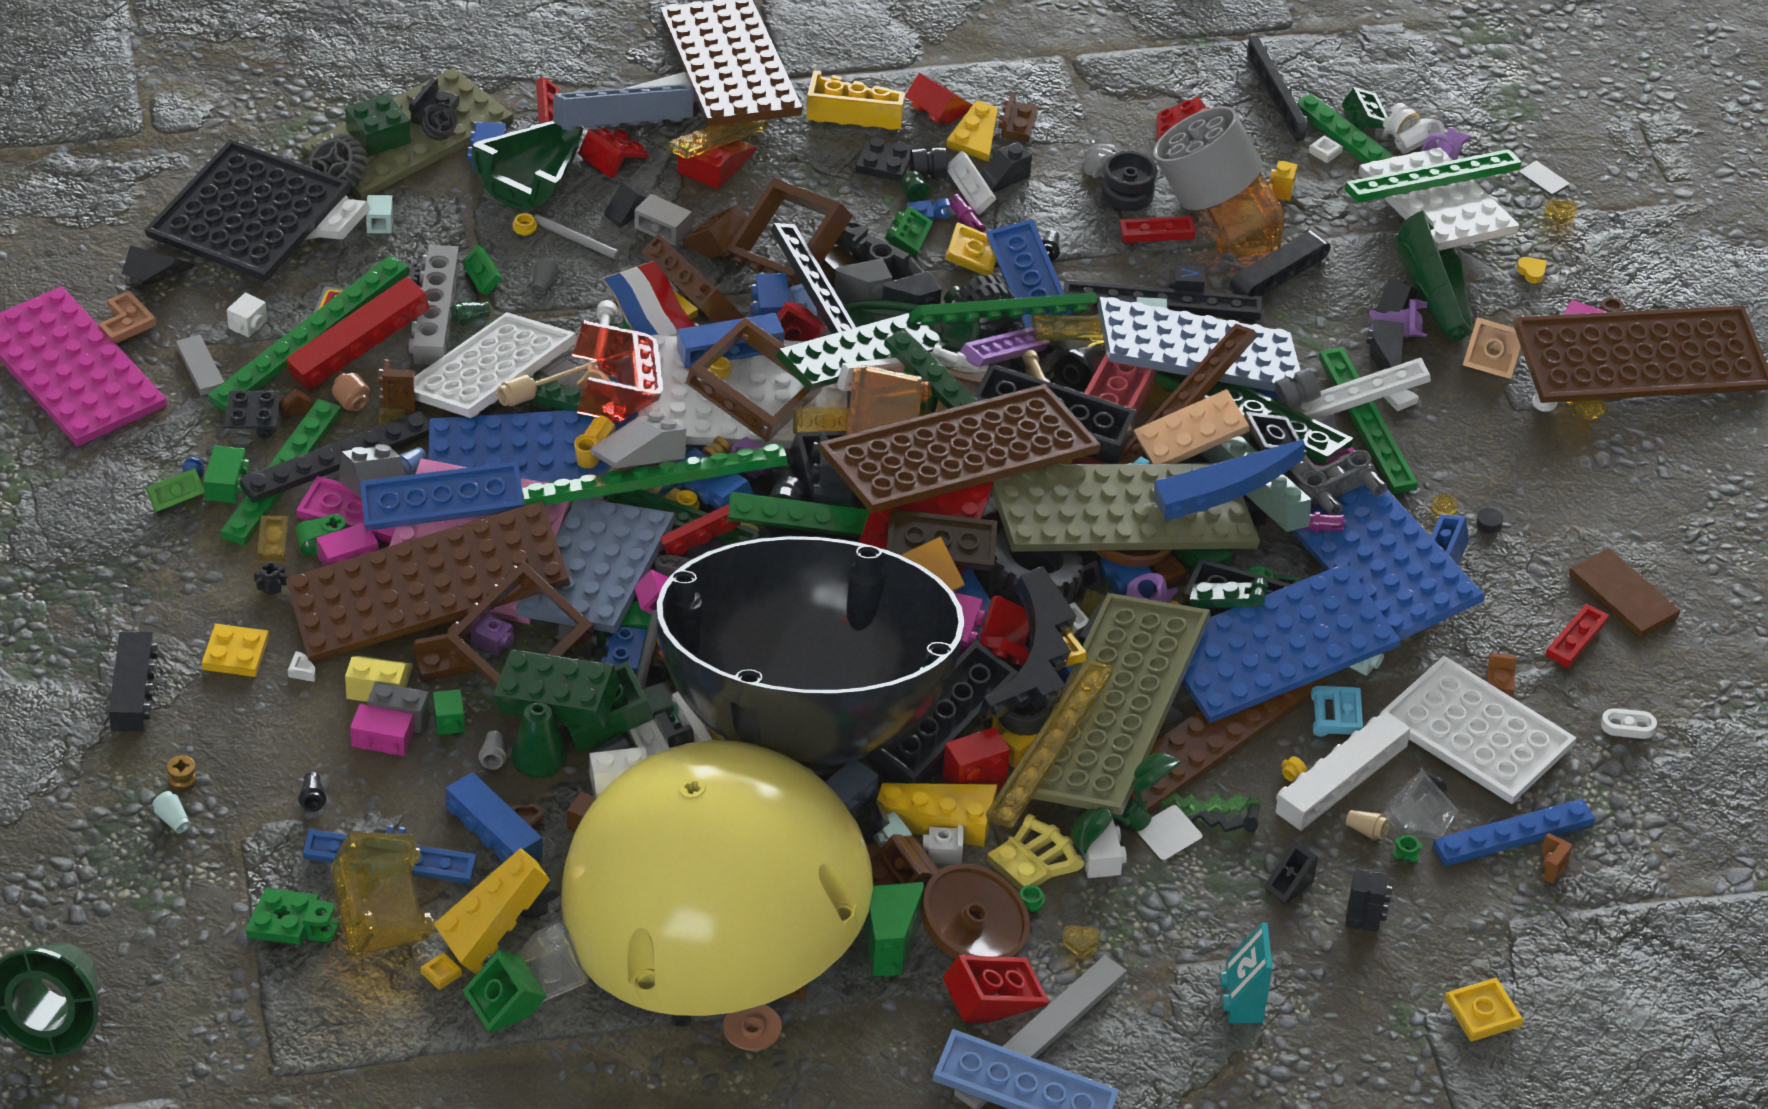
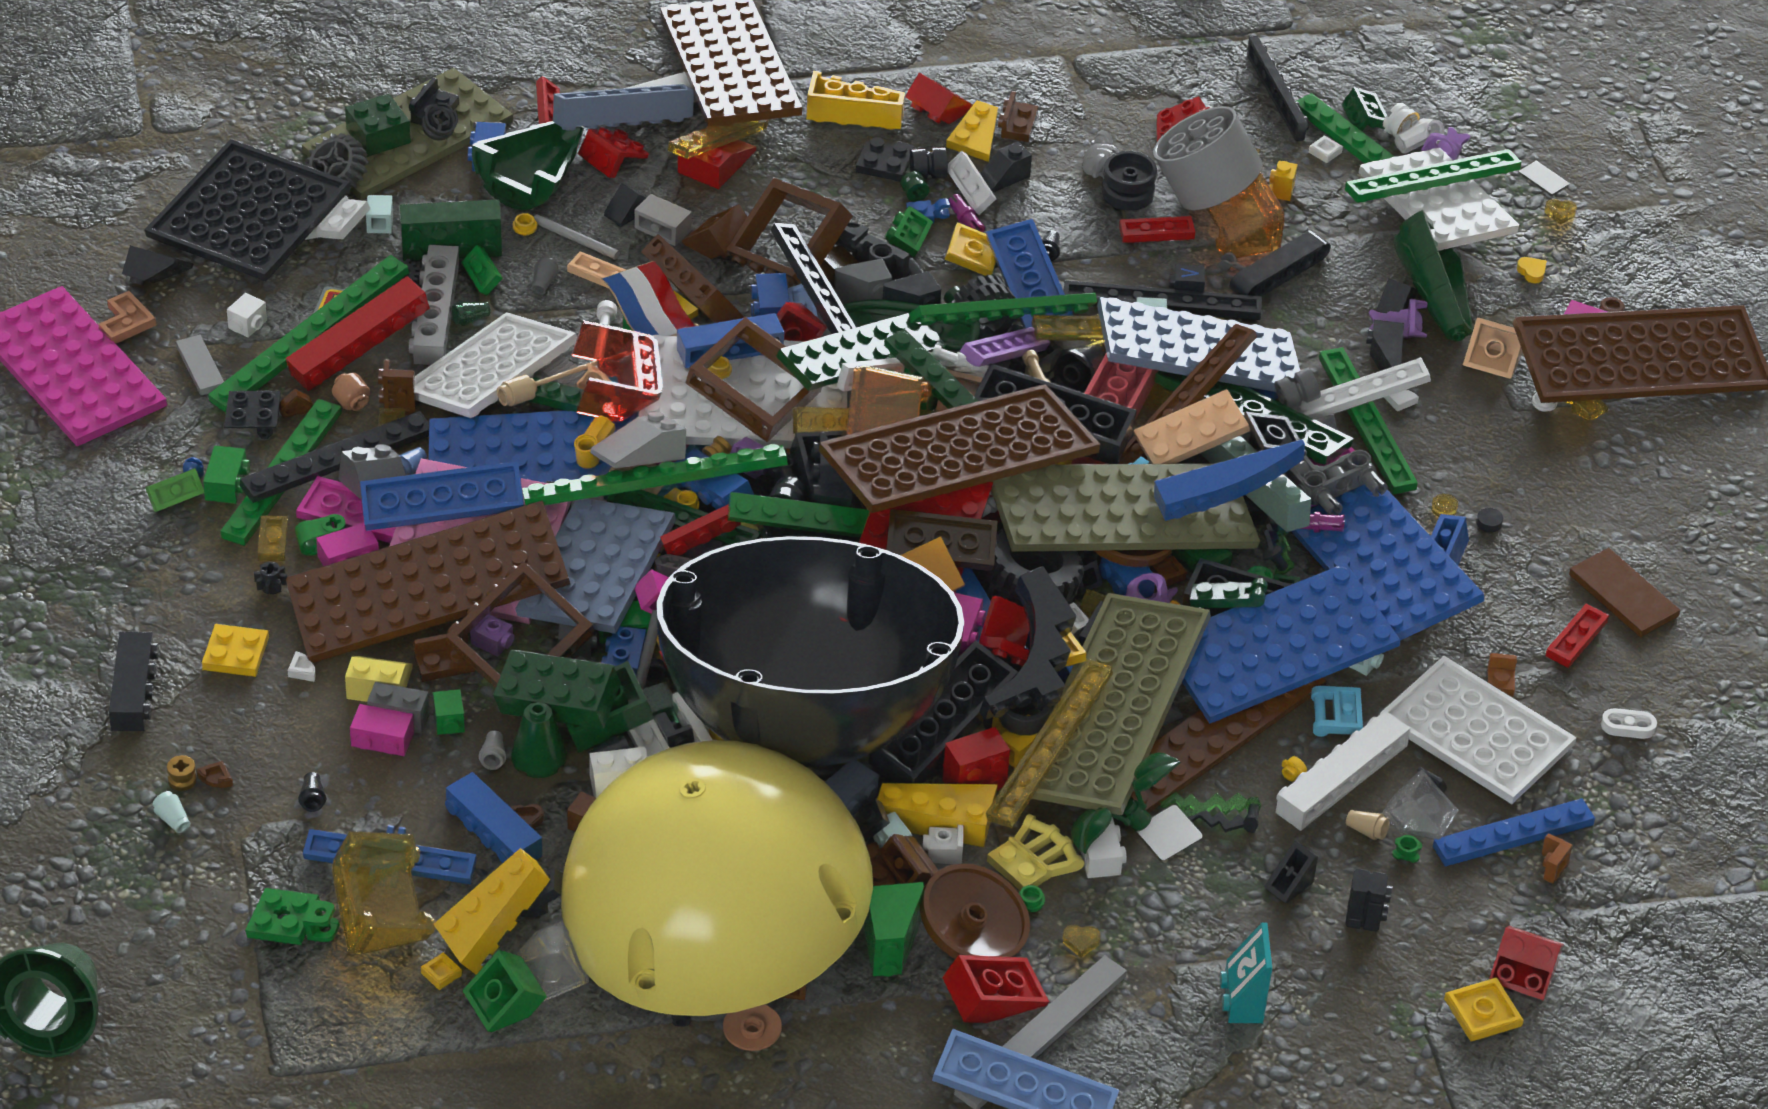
(215, 775): none -> reddish brown tile
(450, 224): none -> dark green brick
(592, 268): none -> light nougat tile
(1277, 551): none -> black piece
(1526, 962): none -> red slope

